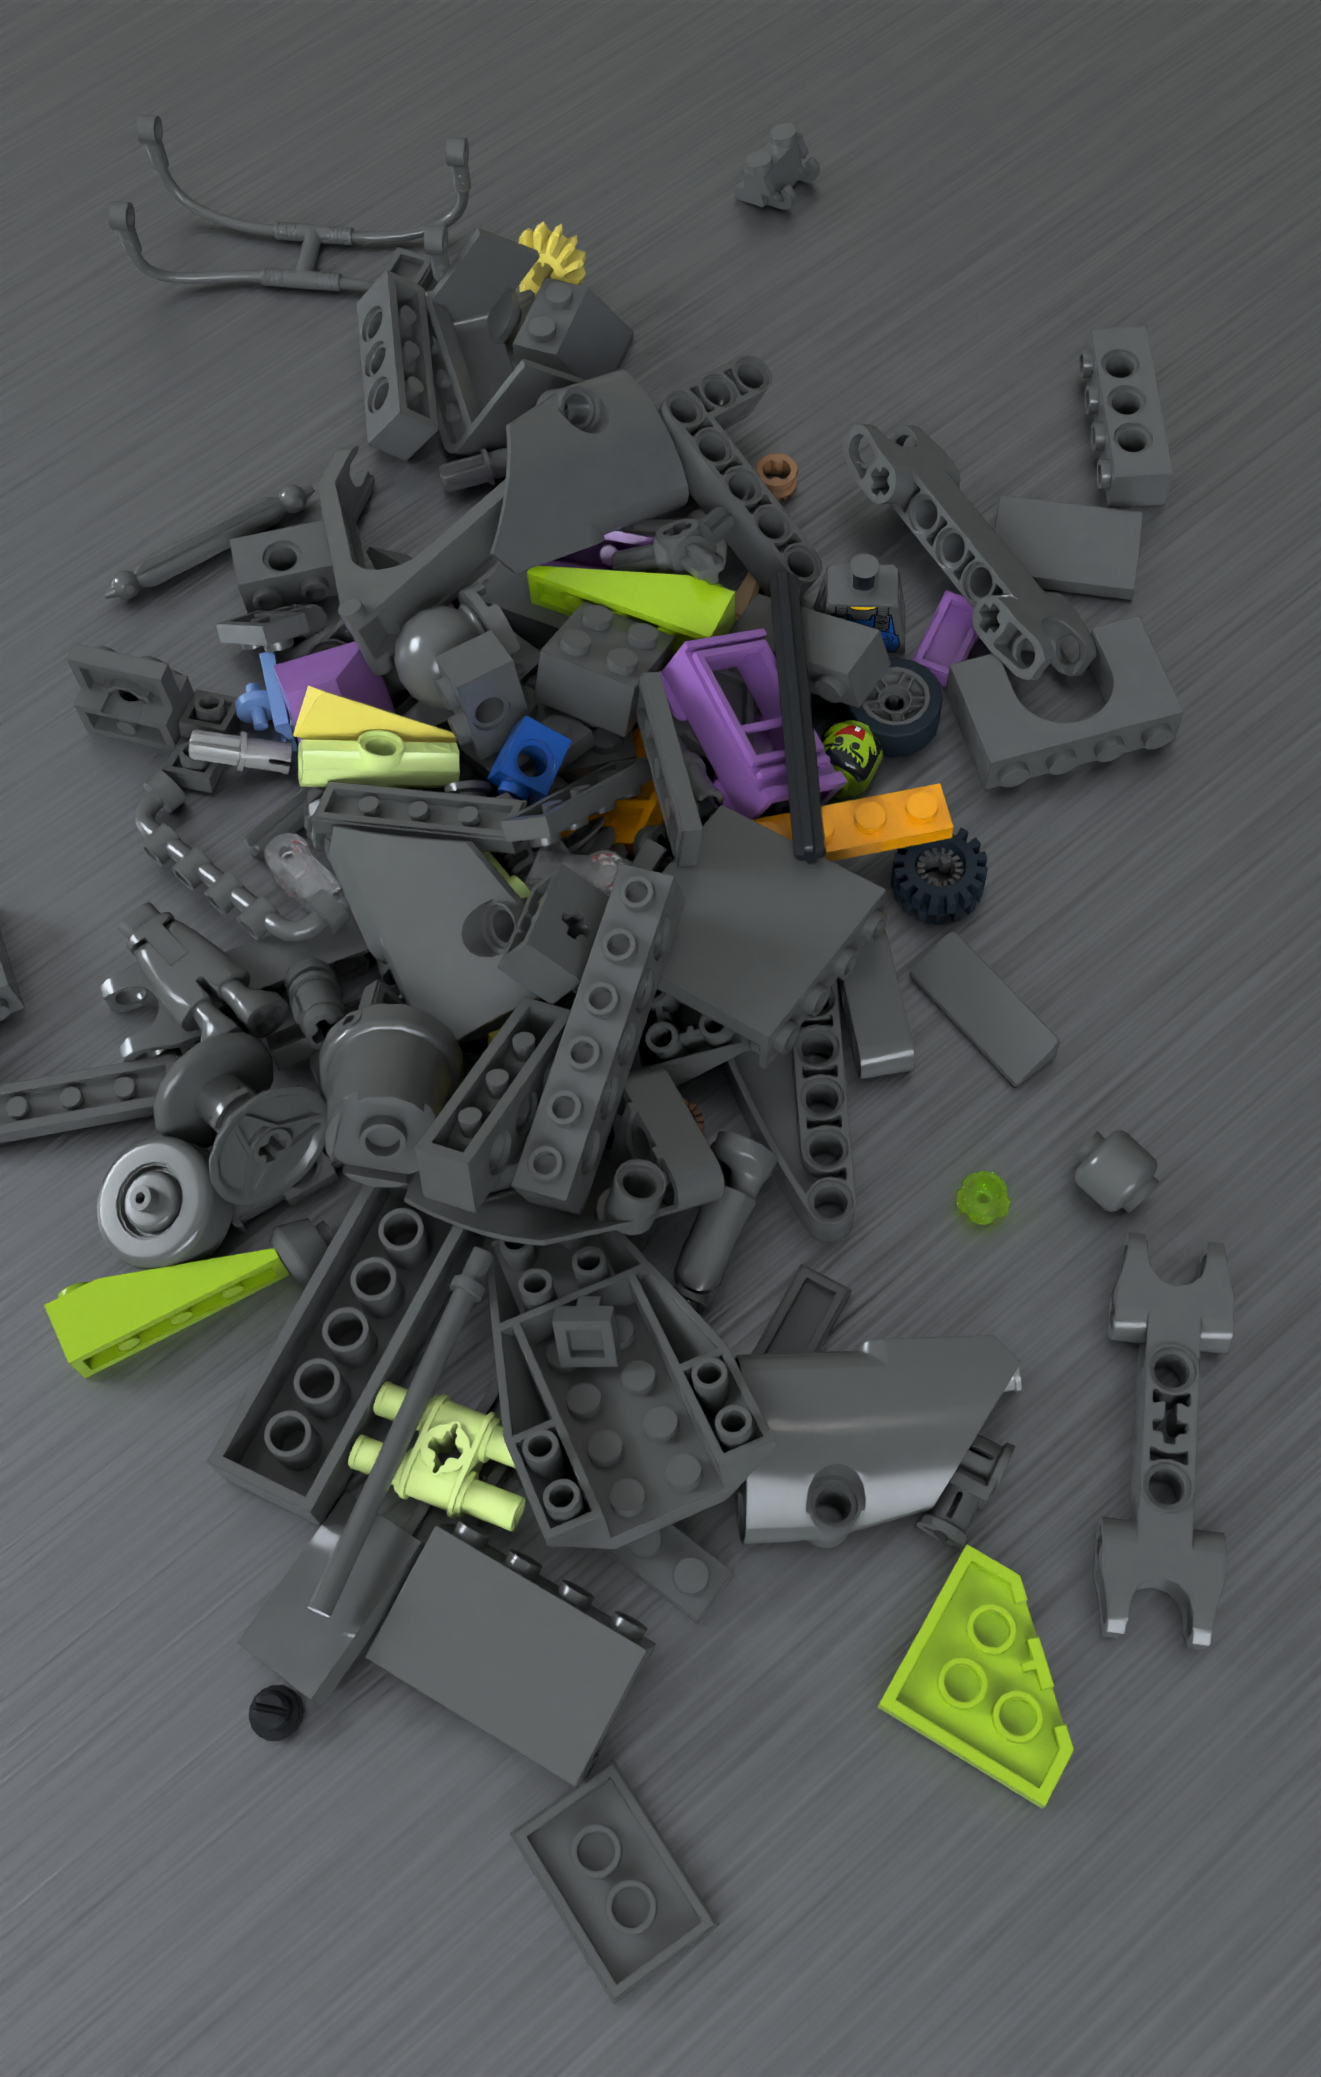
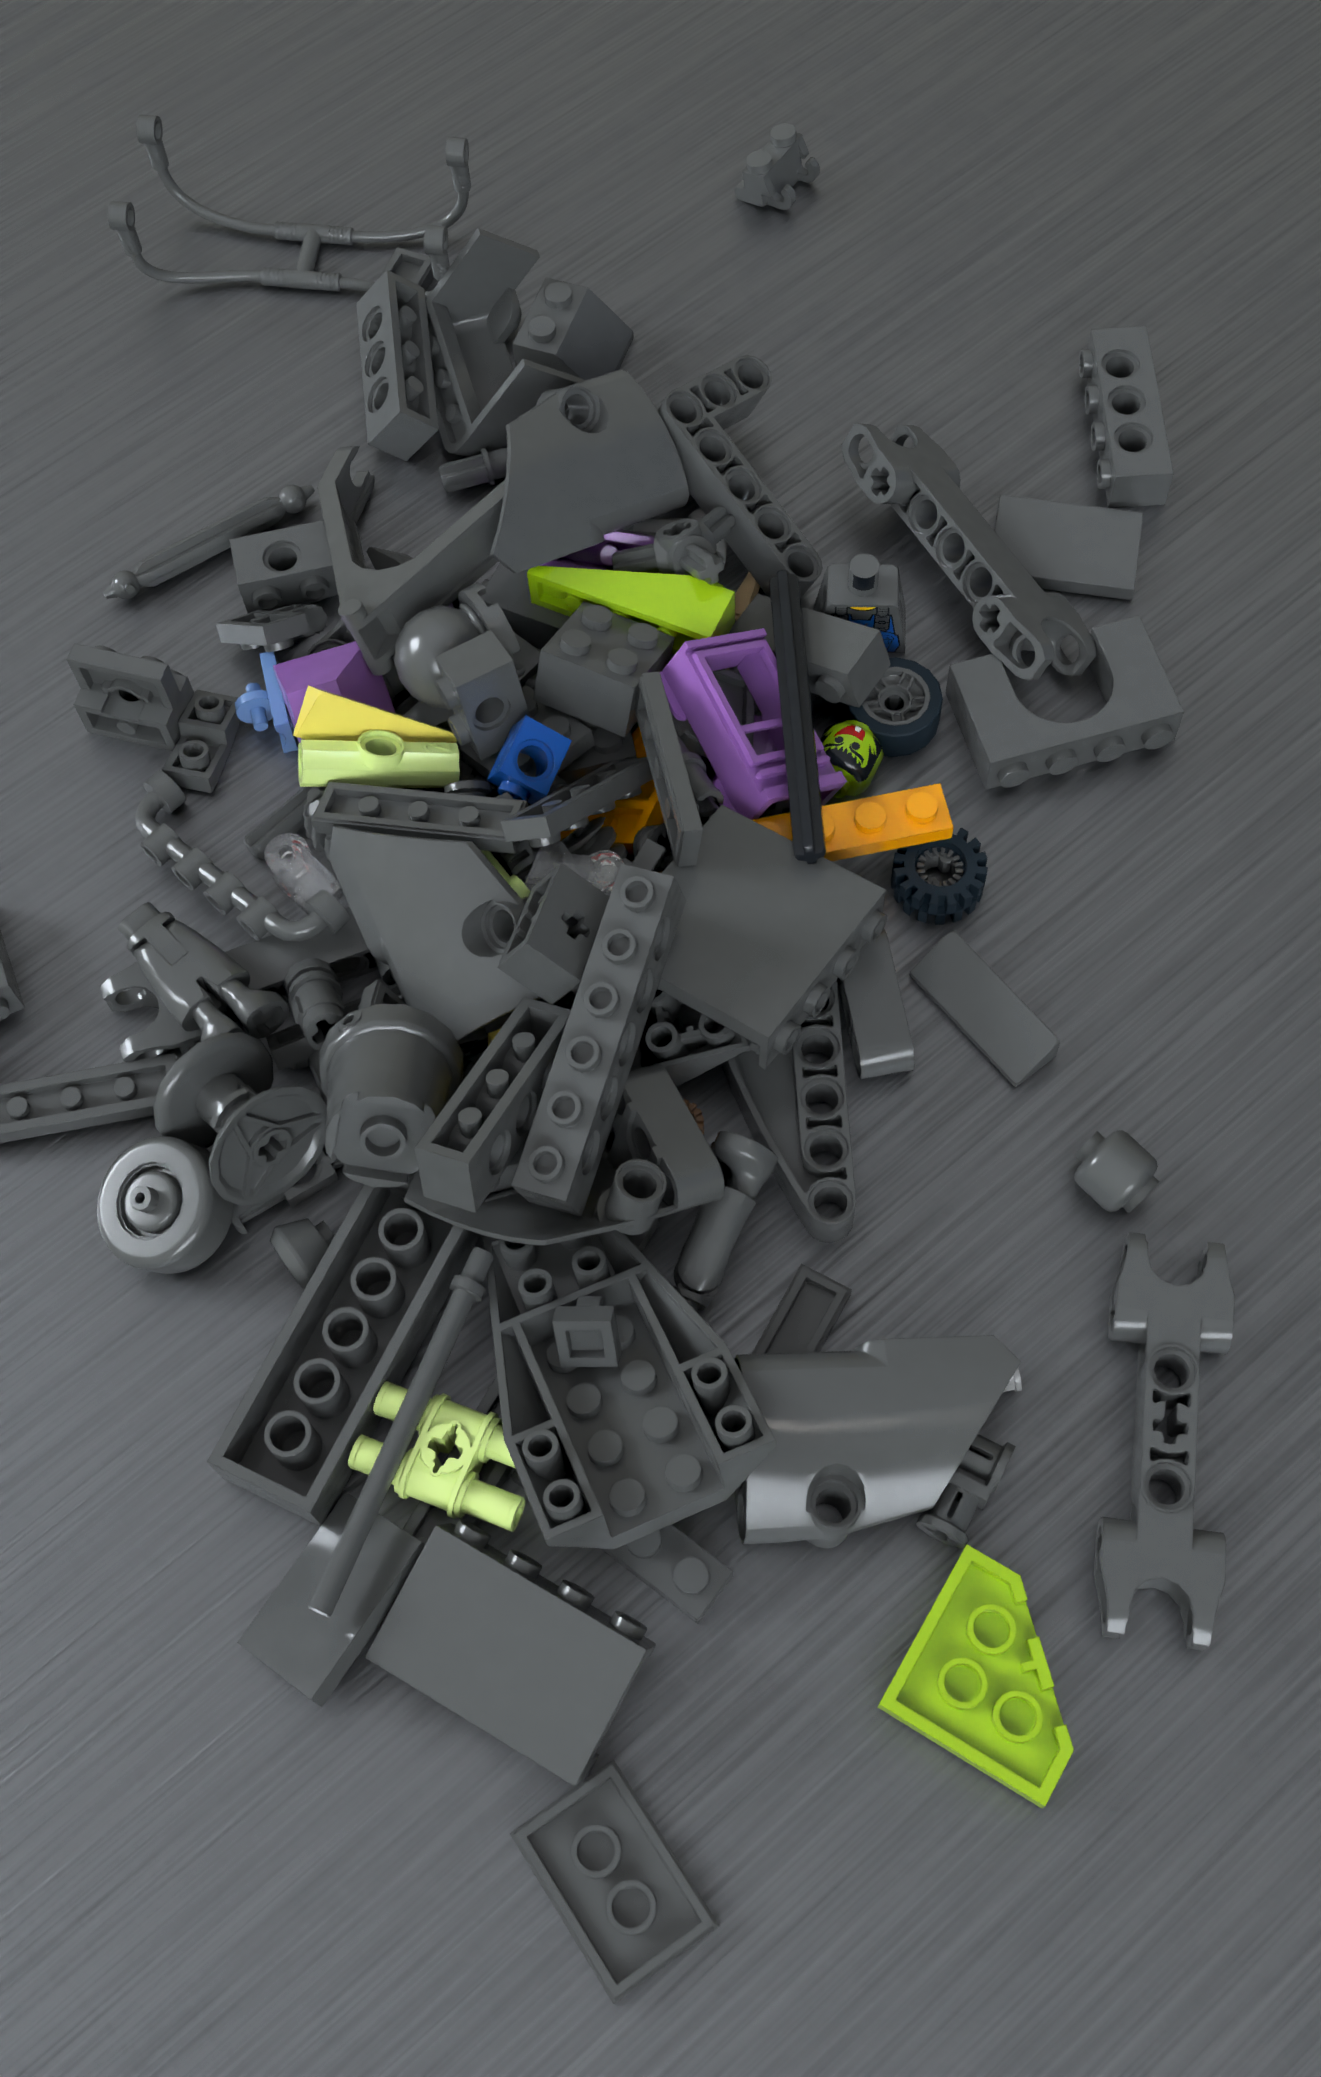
(131, 1311): lime slope -> none
(240, 751): light grey axle -> none
(275, 1713): black piece -> none
(557, 257): light yellow gear -> none
(778, 464): medium nougat bush -> none
(948, 637): medium lavender tile -> none
(989, 1185): clear neon green plate -> none

